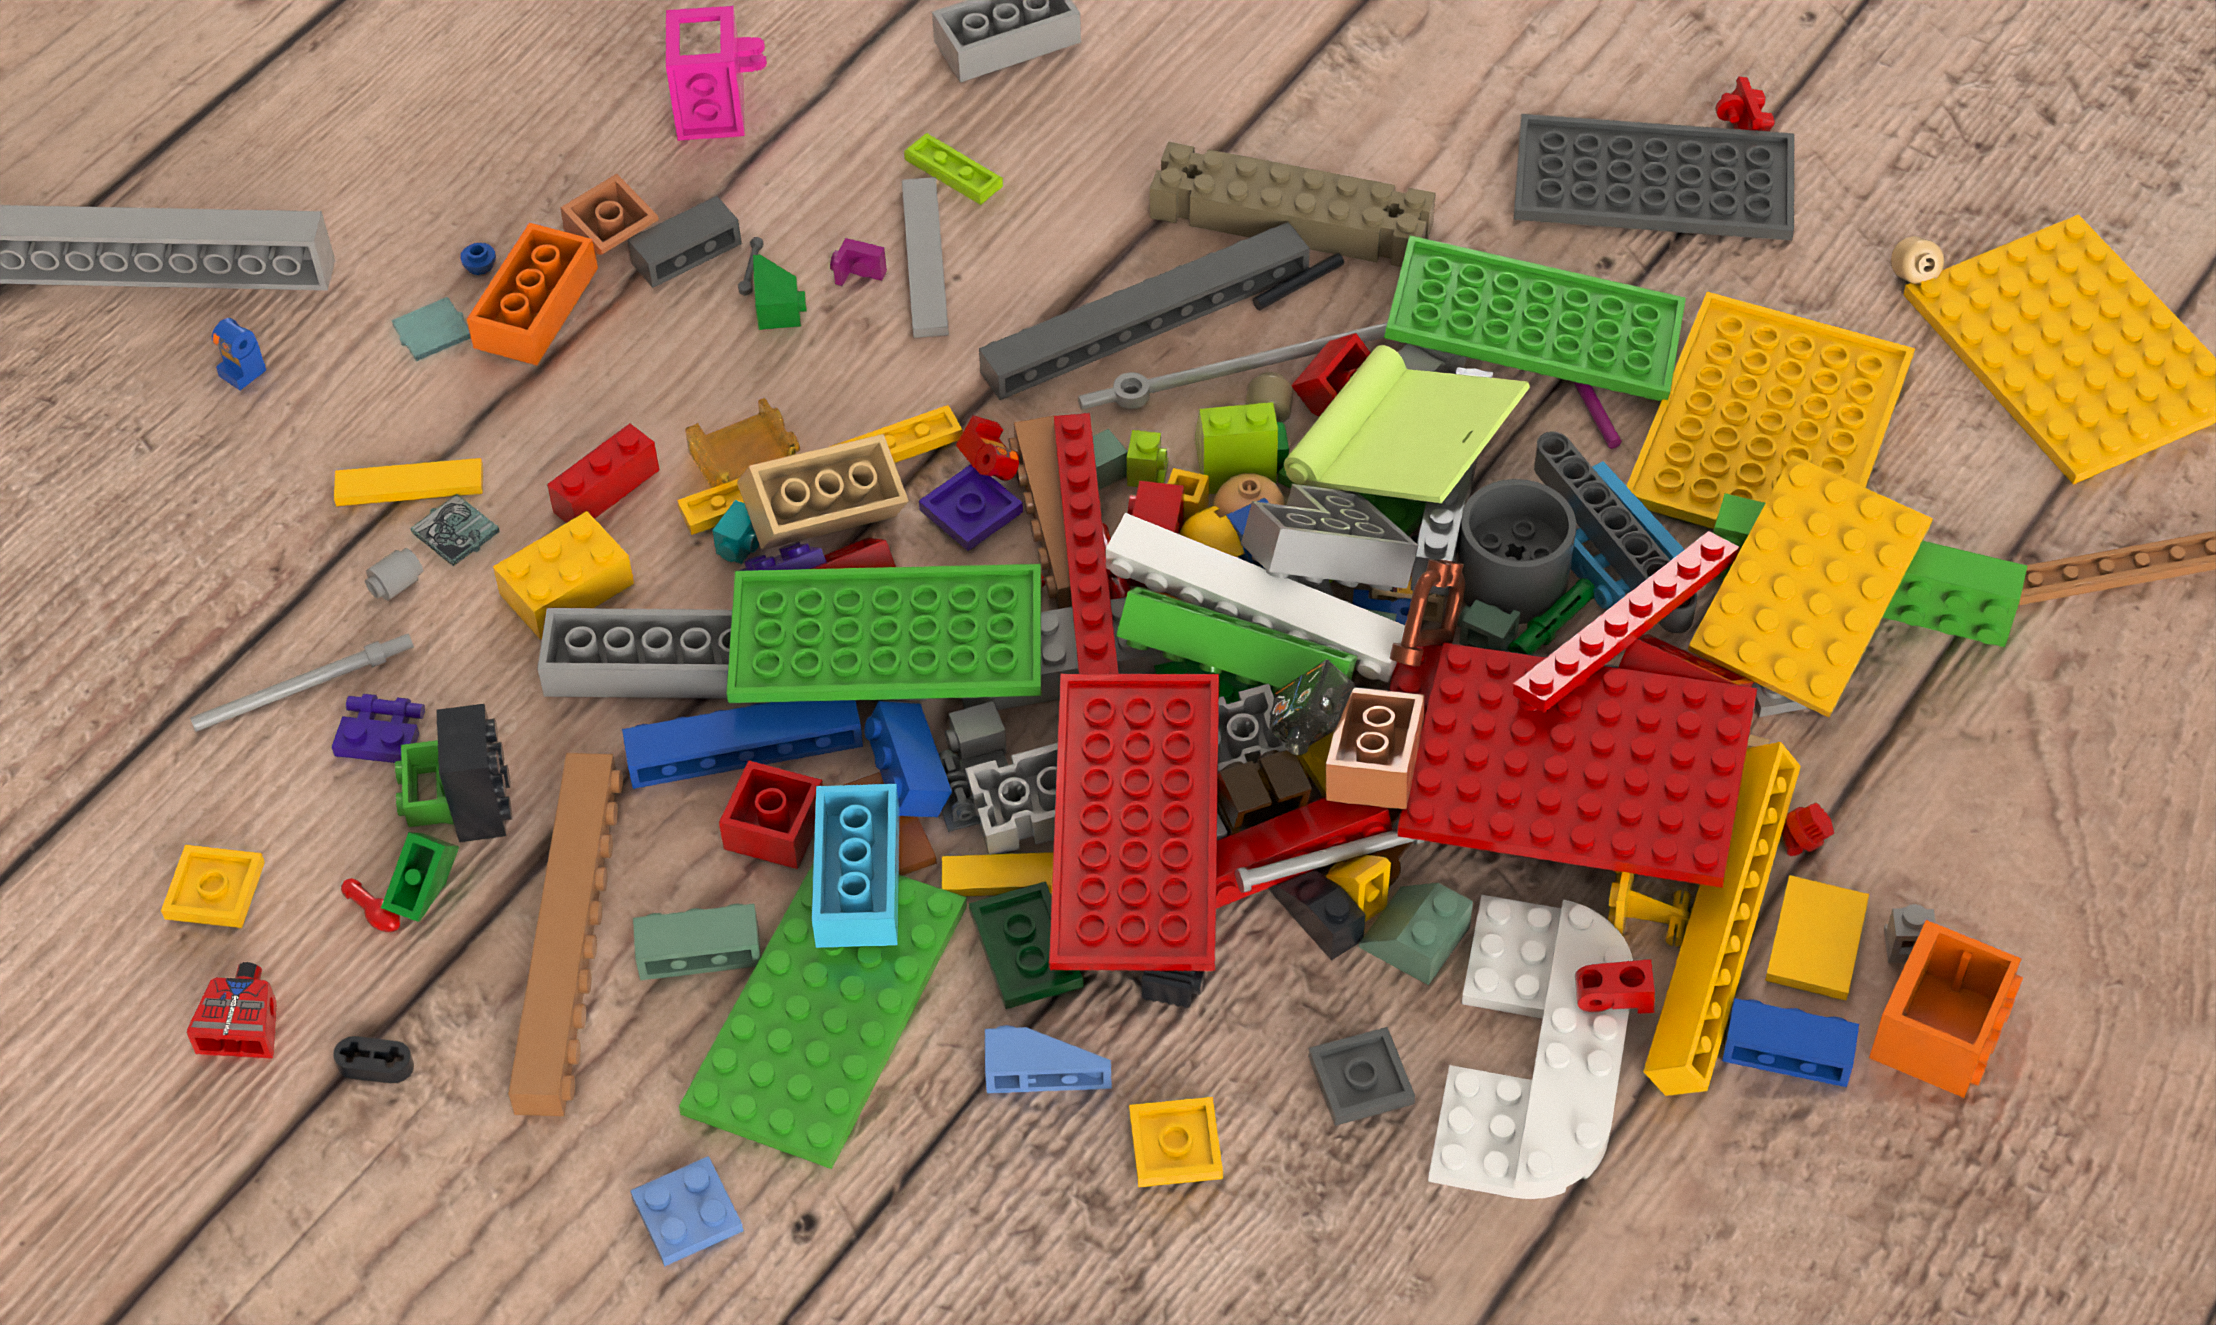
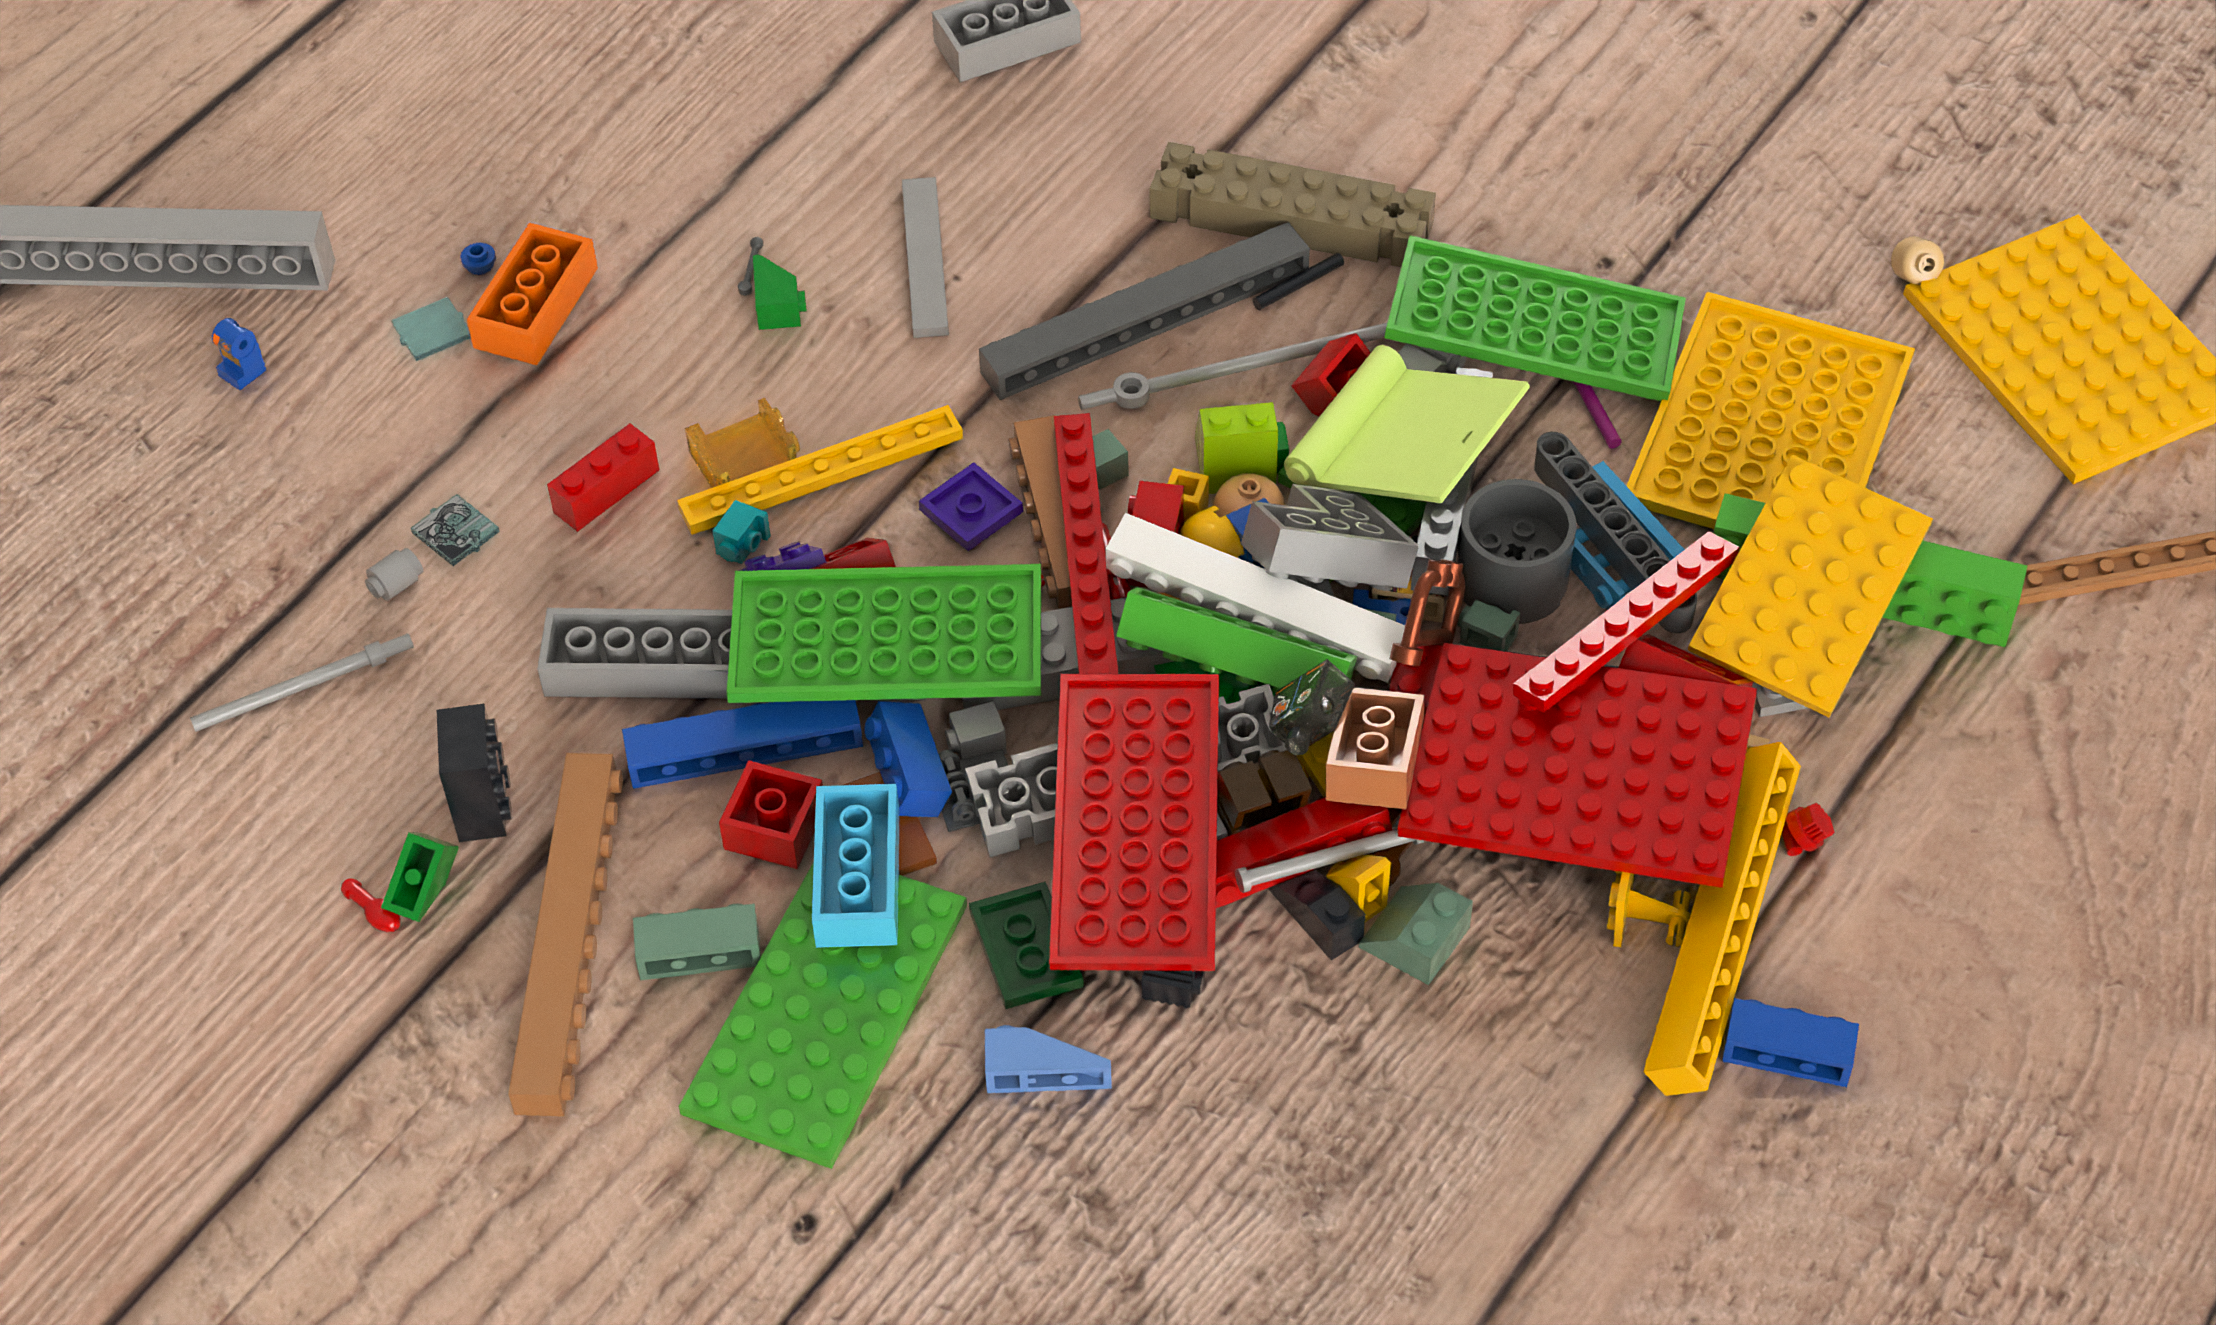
(213, 886): yellow plate -> none
(236, 1016): red torso -> none
(373, 738): dark purple plate -> none
(374, 1059): black beam -> none
(408, 482): yellow tile -> none
(415, 760): bright green window -> none
(564, 569): yellow brick -> none
(607, 214): nougat slope -> none
(684, 241): dark grey brick -> none
(686, 1211): medium blue plate -> none
(710, 87): dark pink piece -> none
(822, 491): tan brick -> none
(858, 259): magenta bracket -> none
(953, 168): lime tile -> none
(986, 451): red leg -> none
(995, 873): yellow tile -> none
(1146, 458): lime brick -> none
(1175, 1142): yellow plate -> none
(1271, 388): dark tan head -> none
(1361, 1076): dark grey plate -> none
(1531, 641): green pin -> none
(1549, 1130): white plate -> none
(1616, 986): red leg -> none
(1655, 177): dark grey plate -> none
(1744, 108): red hips -> none
(1817, 937): yellow tile -> none
(1904, 925): light grey brick -> none
(1947, 1009): orange container -> none

